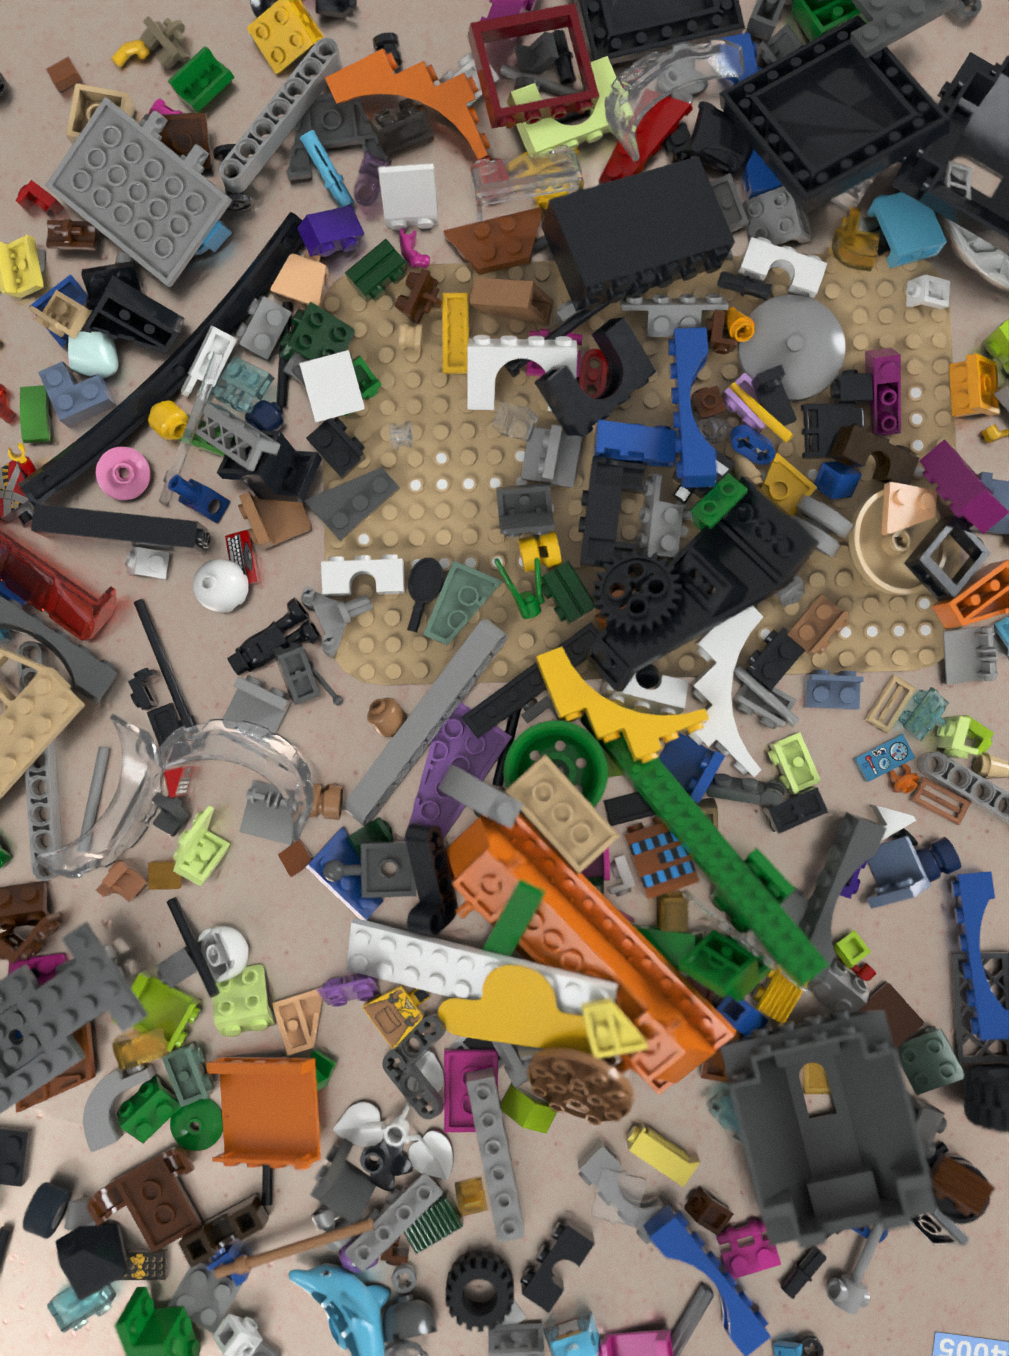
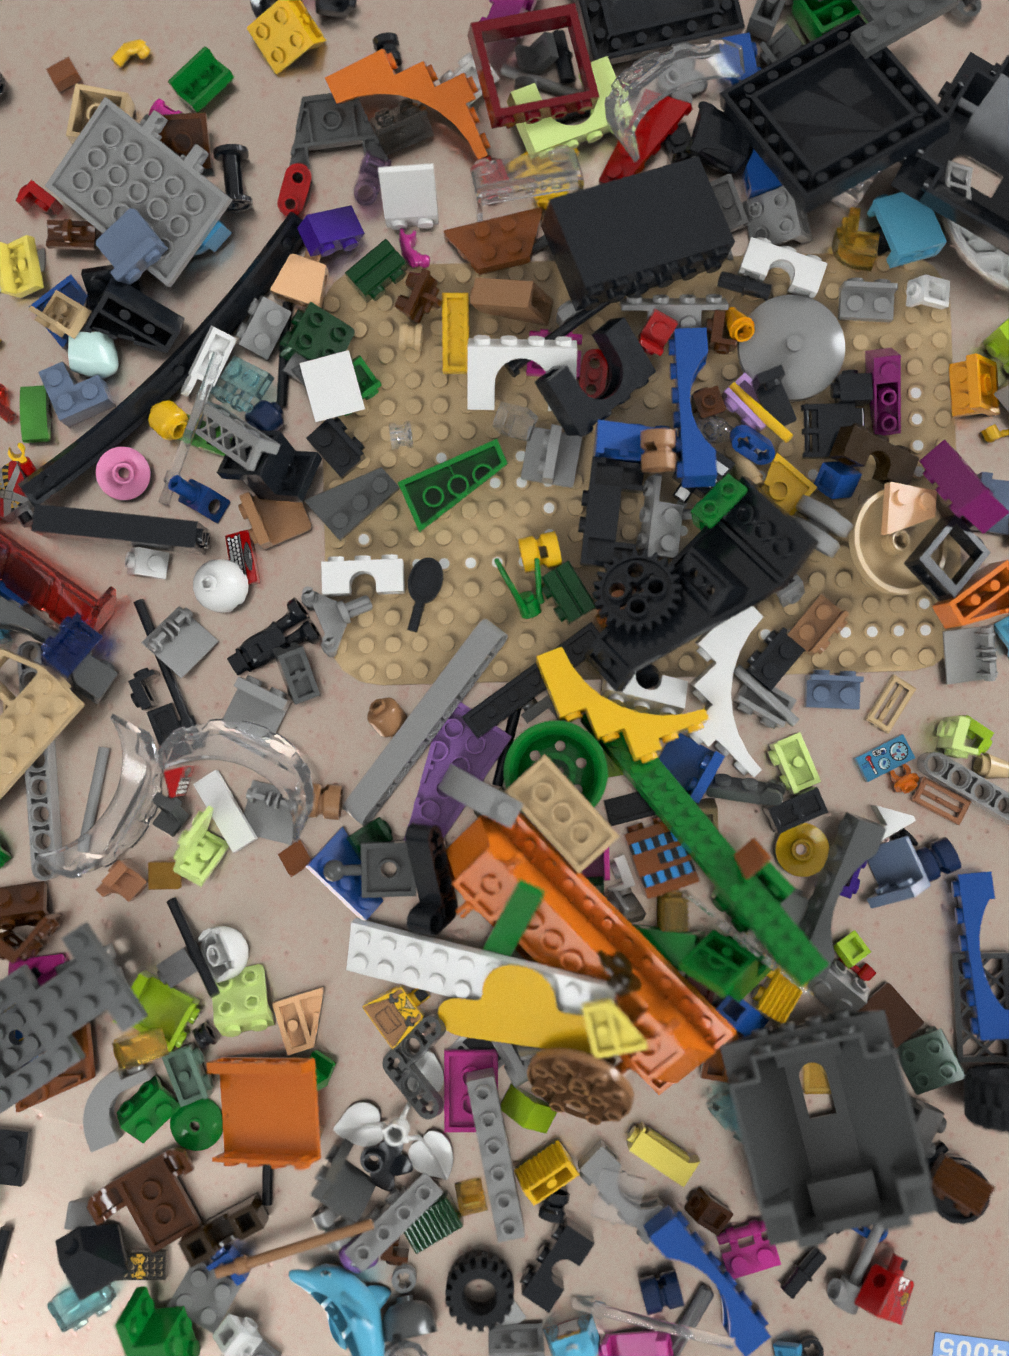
(46, 1210): black wheel -> none
(70, 645): none -> clear blue bracket
(130, 246): none -> sand blue bracket
(157, 33): dark tan hips -> none
(180, 641): none -> light grey hinge
(205, 1036): none -> black bush
(226, 811): none -> white tile
(279, 127): light grey beam -> none
(294, 190): none -> red plate
(332, 179): medium azure pin -> none
(337, 699): dark grey hinge -> none
(338, 994): medium lavender hinge -> none
(448, 483): none -> green wedge
(458, 601): sand green wing -> none
(525, 509): dark grey bracket -> none
(546, 1172): none -> yellow brick
(553, 1207): none -> black wheel
(599, 1310): none -> clear bar
(619, 967): none -> dark brown plate
(627, 906): none -> light grey bracket
(656, 332): none -> red bracket
(658, 450): none -> medium nougat wheel
(661, 1292): none -> dark blue wheel
(752, 858): none -> dark orange slope
(813, 857): none -> yellow dish
(867, 300): none -> light grey bracket
(886, 1291): none -> red torso
(926, 714): clear light blue hips -> none
(939, 1229): tile -> none

